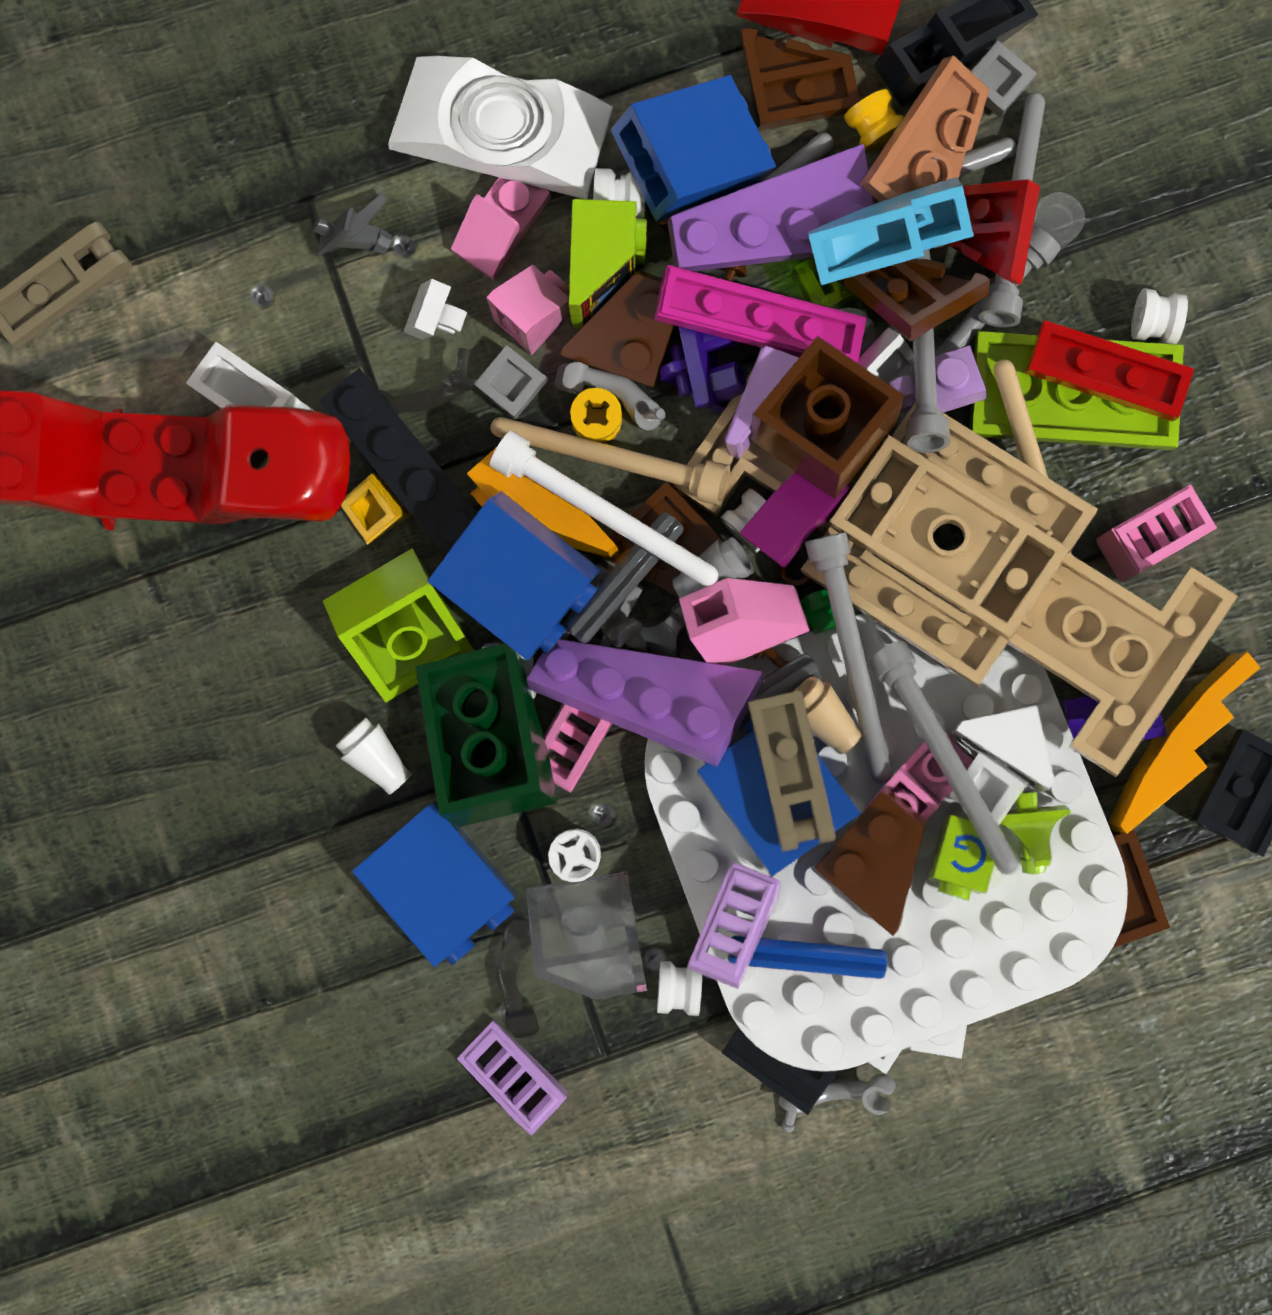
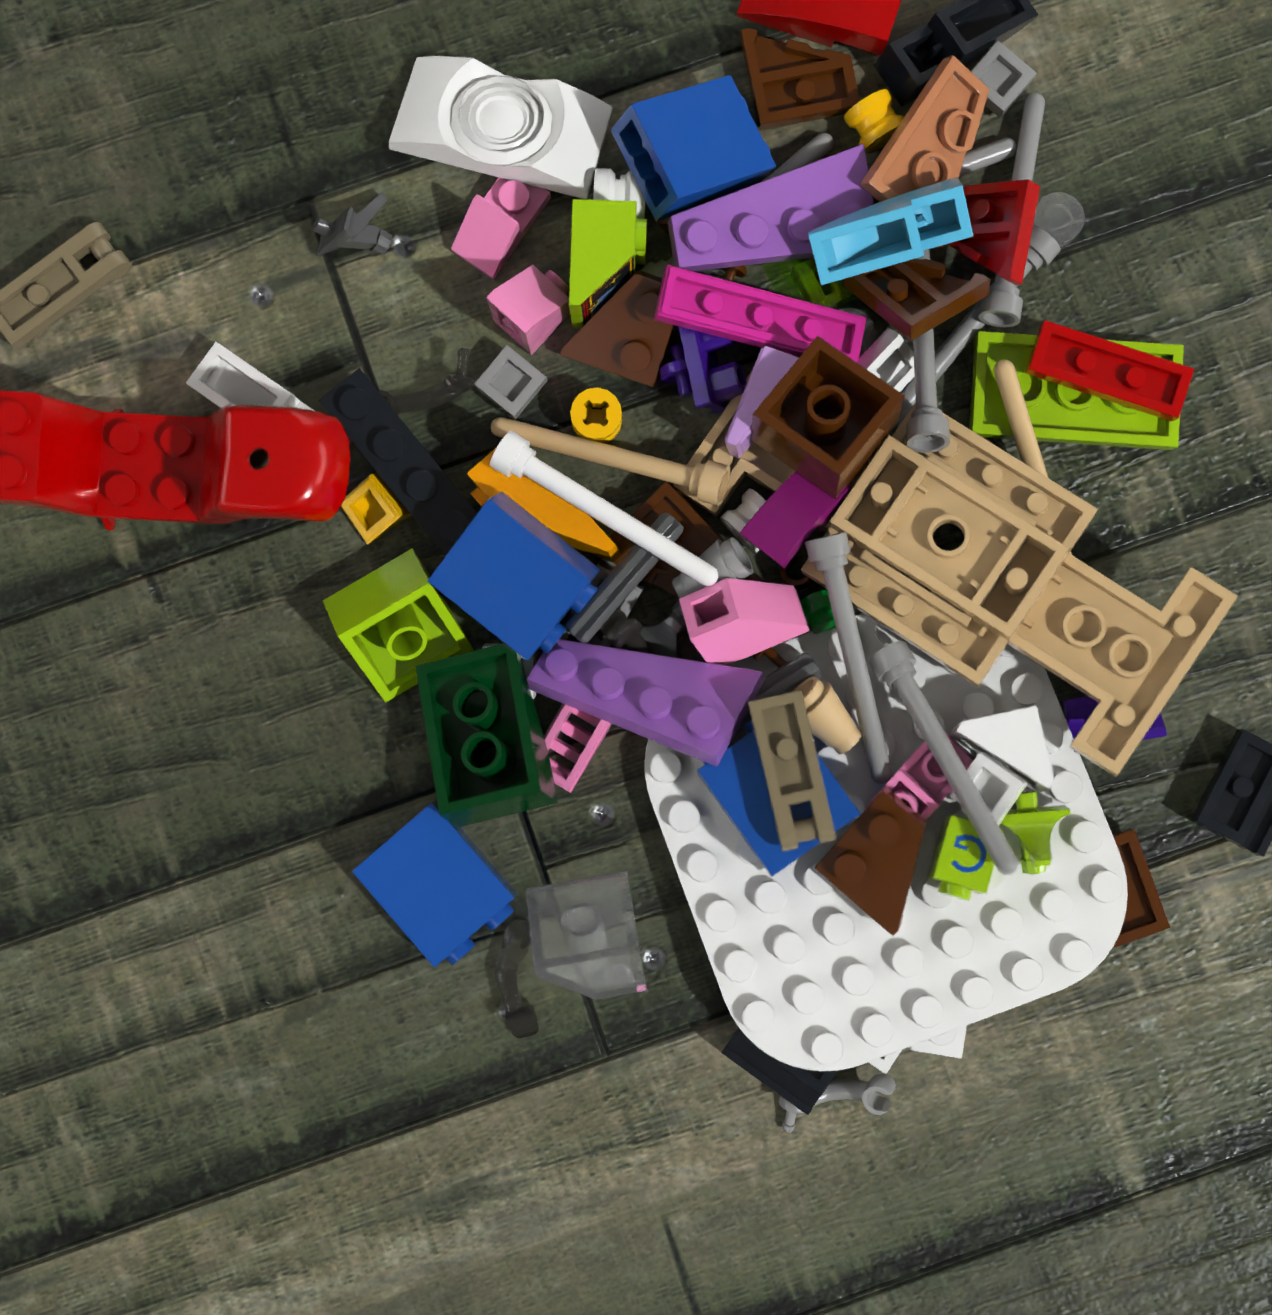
(373, 755): white cone -> none
(431, 312): white tile -> none
(513, 1105): lavender slope -> none
(571, 862): white wheel -> none
(641, 407): light grey piece -> none
(678, 989): white wheel -> none
(745, 892): lavender slope -> none
(817, 958): blue axle -> none
(956, 381): lavender plate -> none
(1127, 549): bright pink slope -> none
(1159, 316): white wheel -> none
(1172, 759): light orange slope -> none

